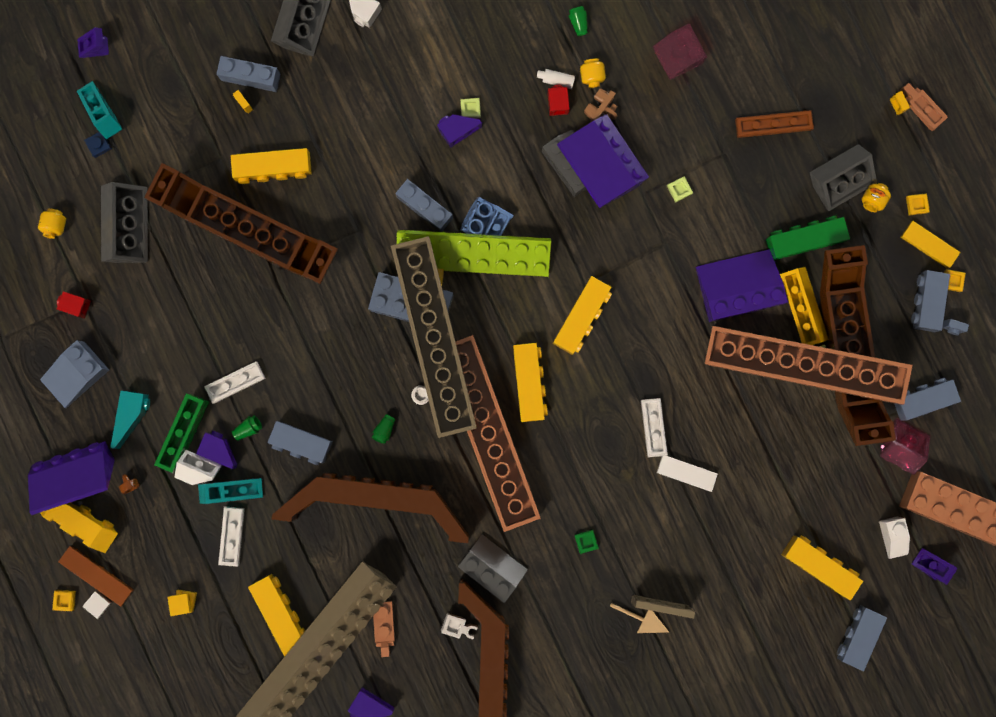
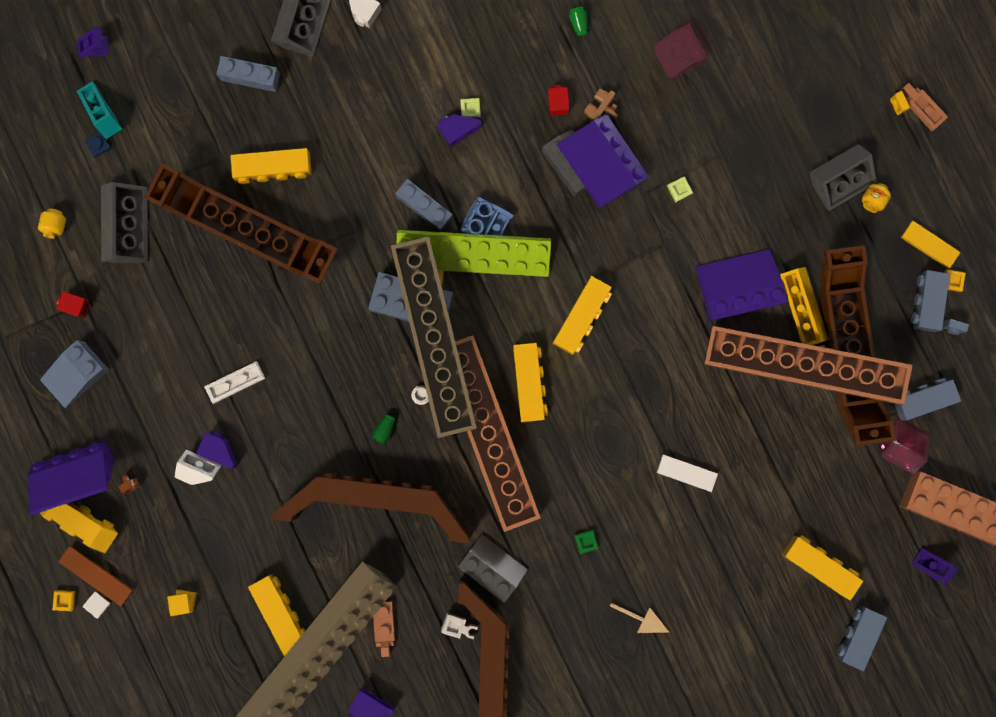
(129, 413): teal slope -> none
(181, 432): green brick -> none
(230, 491): teal slope -> none
(231, 536): white tile -> none
(242, 101): yellow tile -> none
(248, 427): green cone -> none
(299, 443): sand blue brick -> none
(556, 78): white cylinder -> none
(592, 73): yellow head -> none
(654, 427): white tile -> none
(662, 606): dark tan tile -> none
(774, 124): dark orange tile -> none
(808, 238): green brick -> none
(895, 536): white slope -> none
(917, 204): yellow tile -> none

